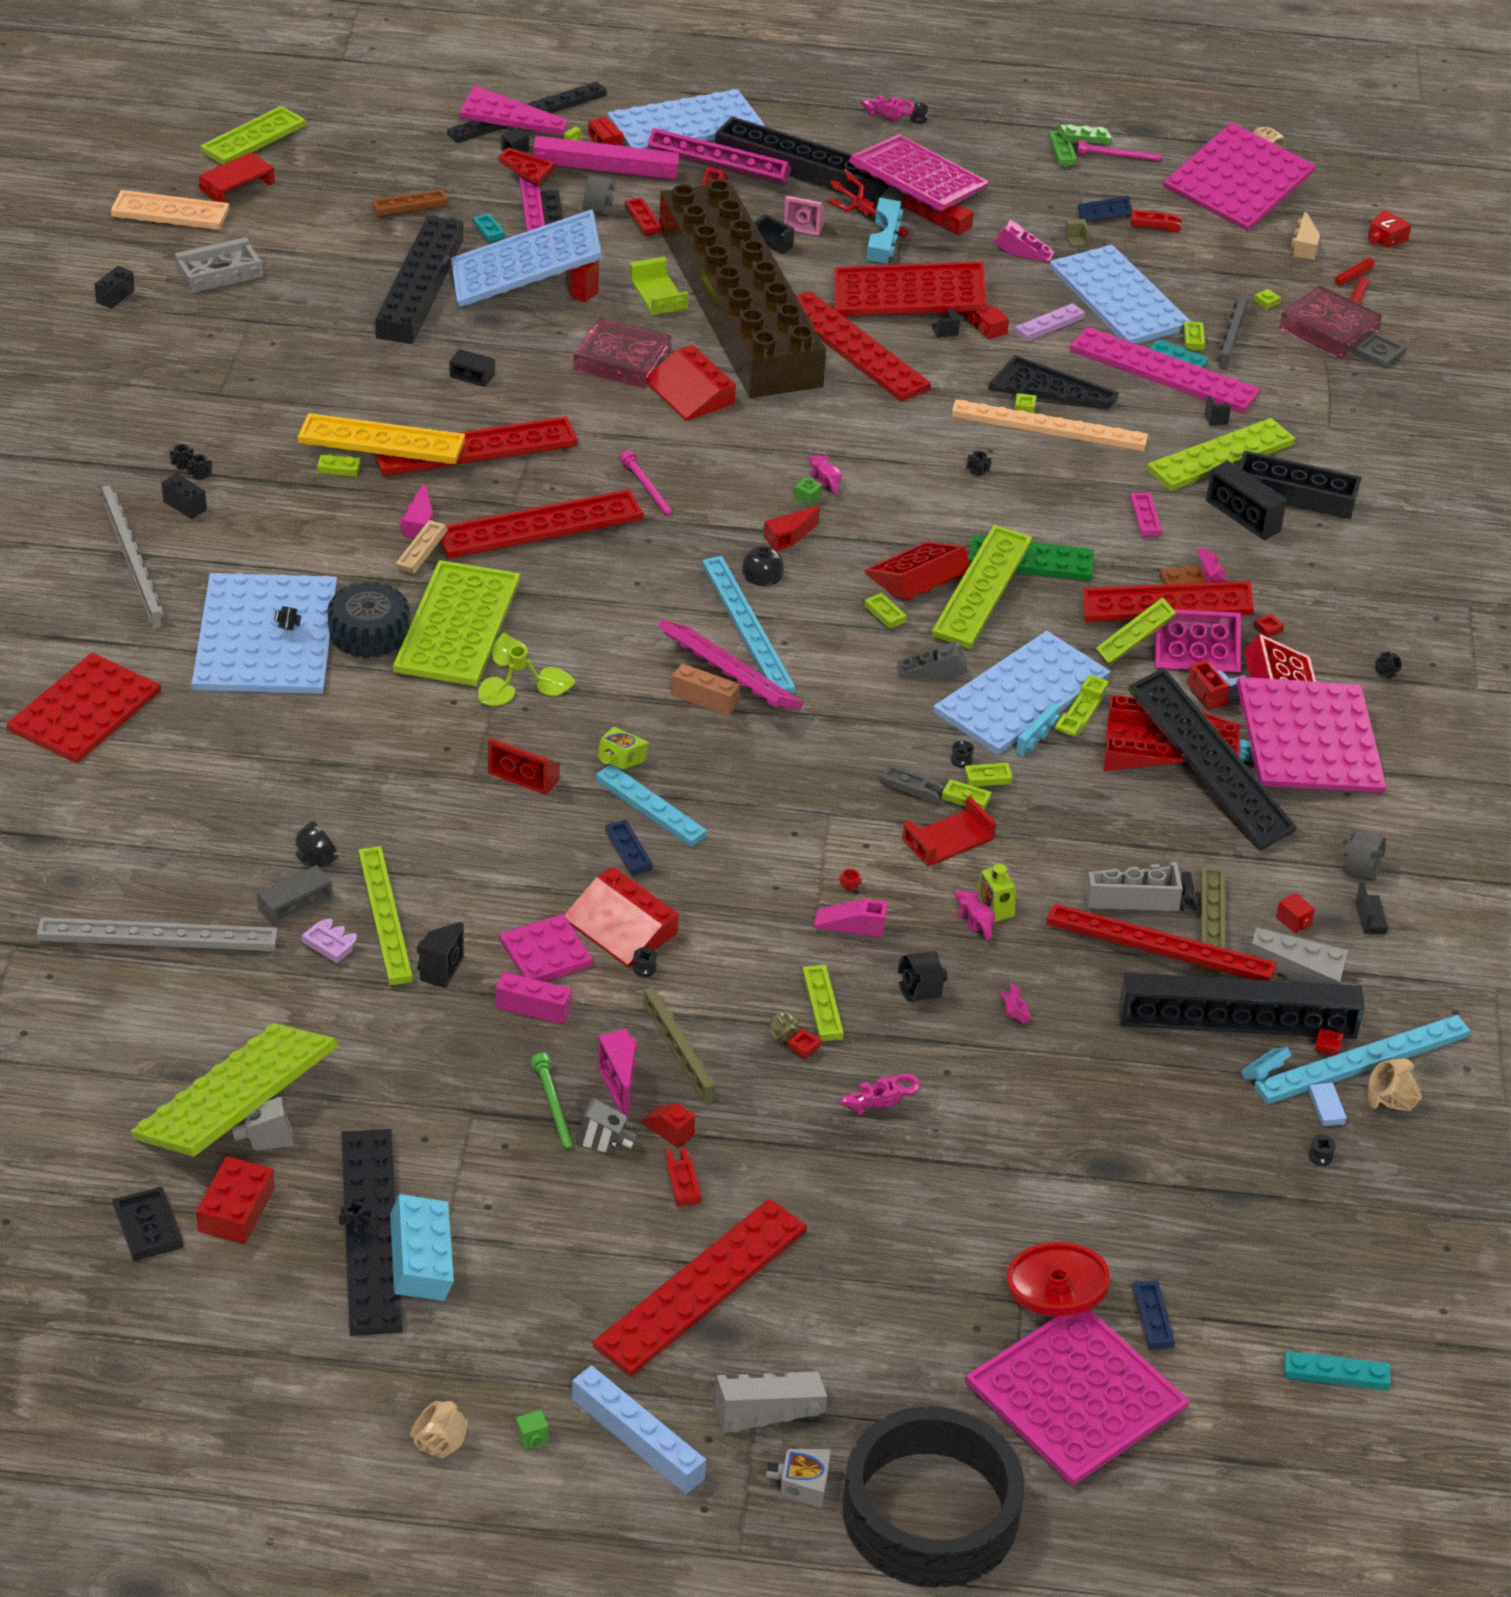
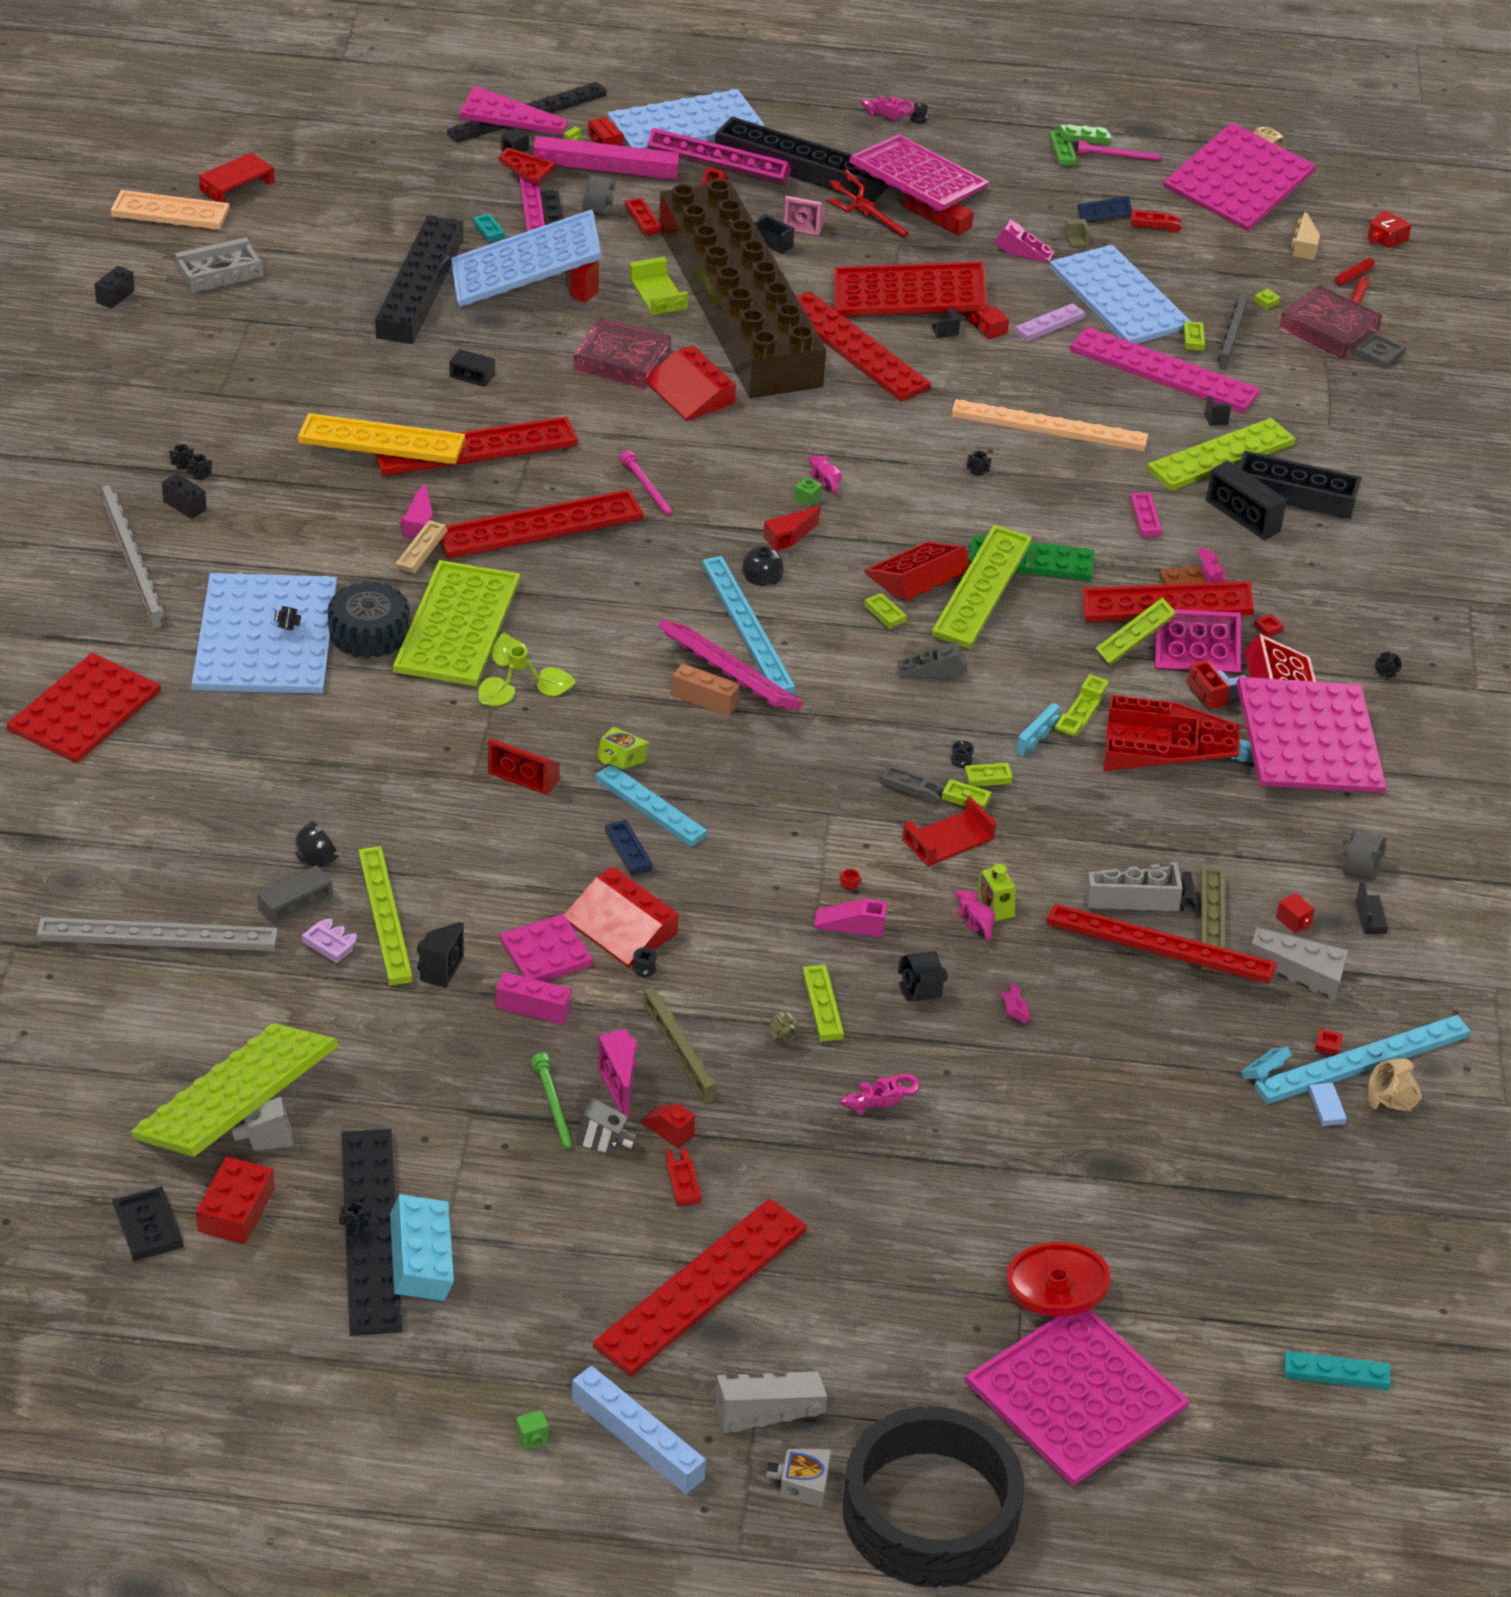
(253, 135): lime plate -> none
(338, 465): lime plate -> none
(410, 202): dark orange plate -> none
(439, 1429): tan piece -> none
(804, 1043): red plate -> none
(887, 217): medium azure arch -> none
(1018, 690): light blue plate -> none
(1025, 402): lime plate -> none
(1045, 382): black wing -> none
(1153, 1315): dark blue plate -> none
(1180, 353): teal plate -> none
(1212, 759): black plate -> none
(1240, 1005): black brick -> none
(1322, 1150): black wheel -> none

